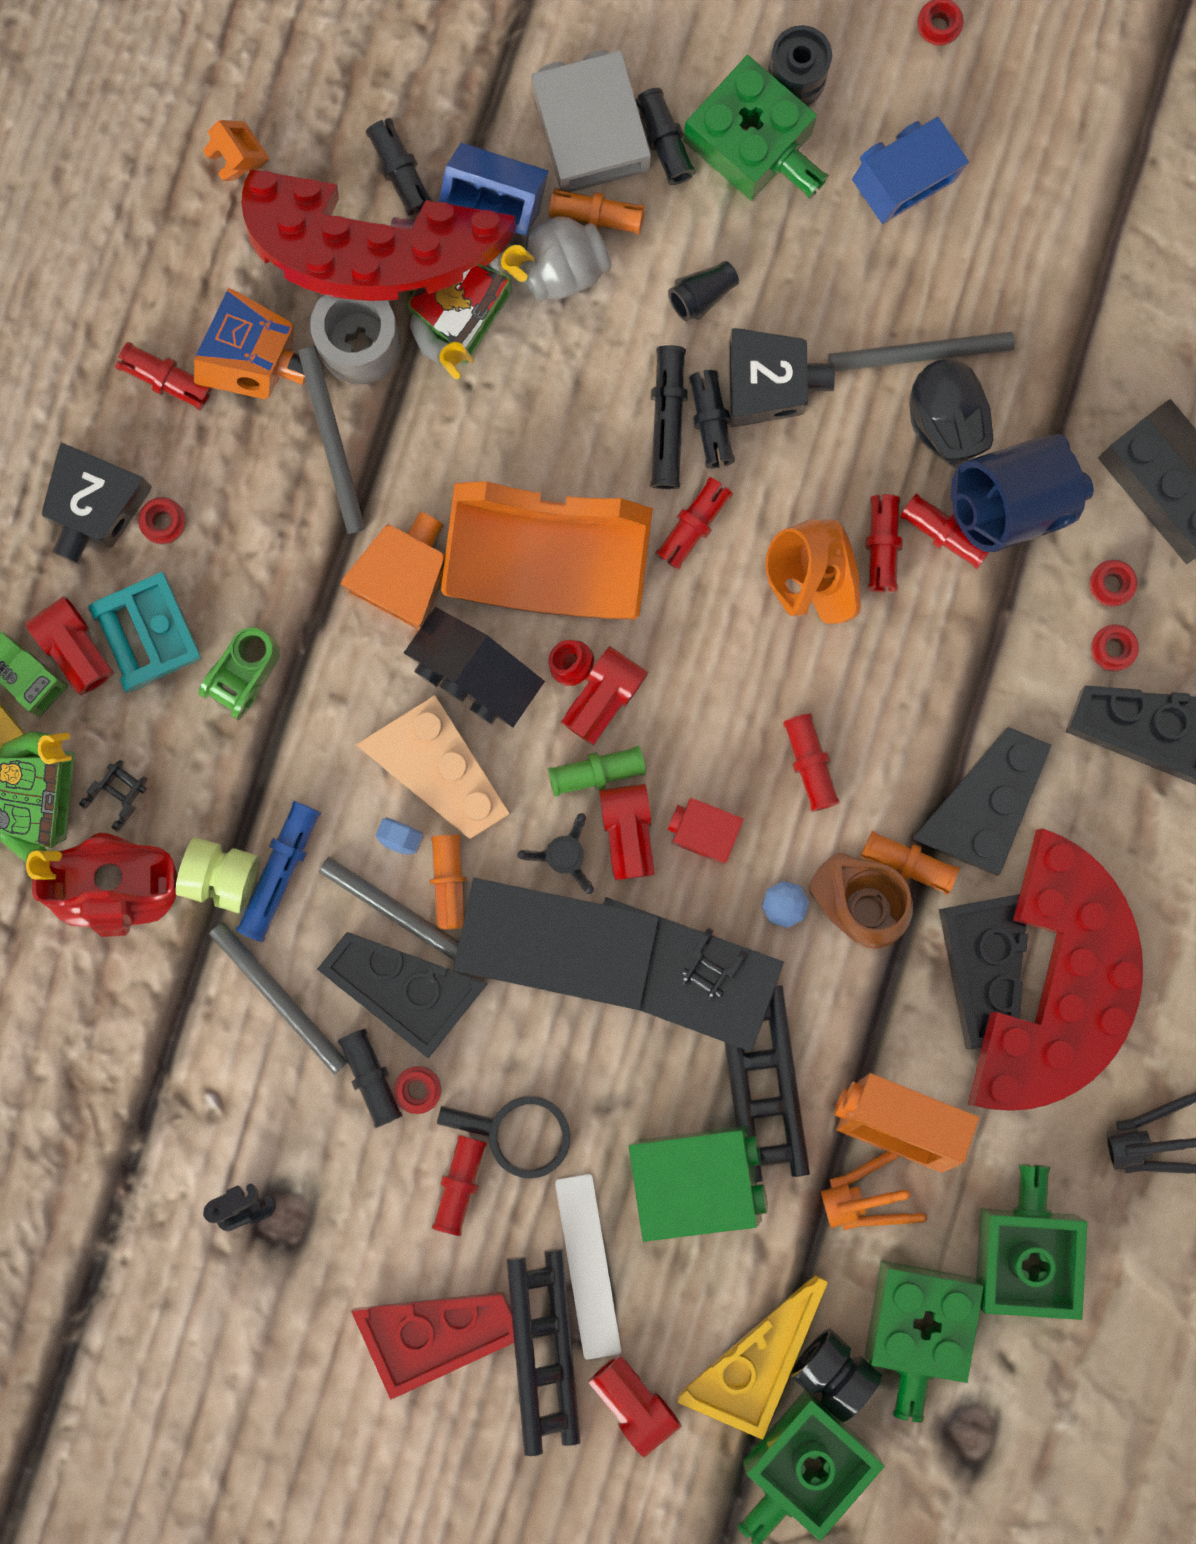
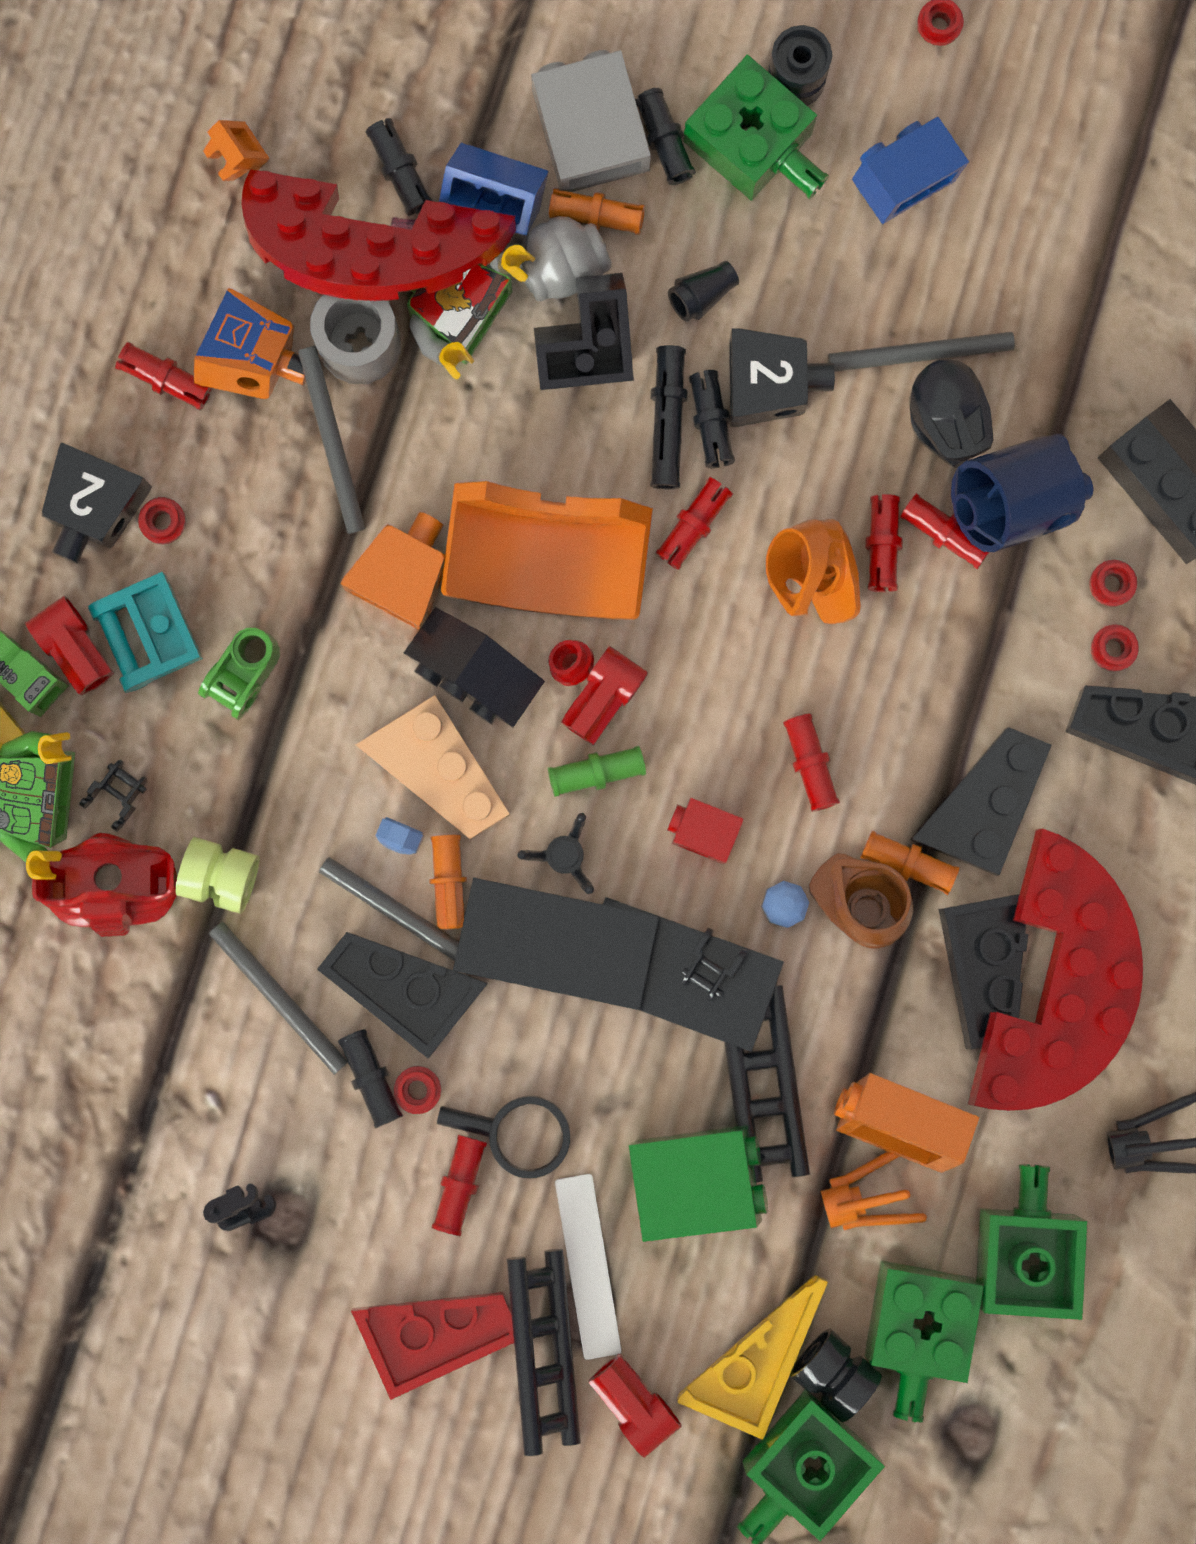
(278, 871): blue pin -> none
(596, 347): none -> black brick
(627, 821): red piece -> none

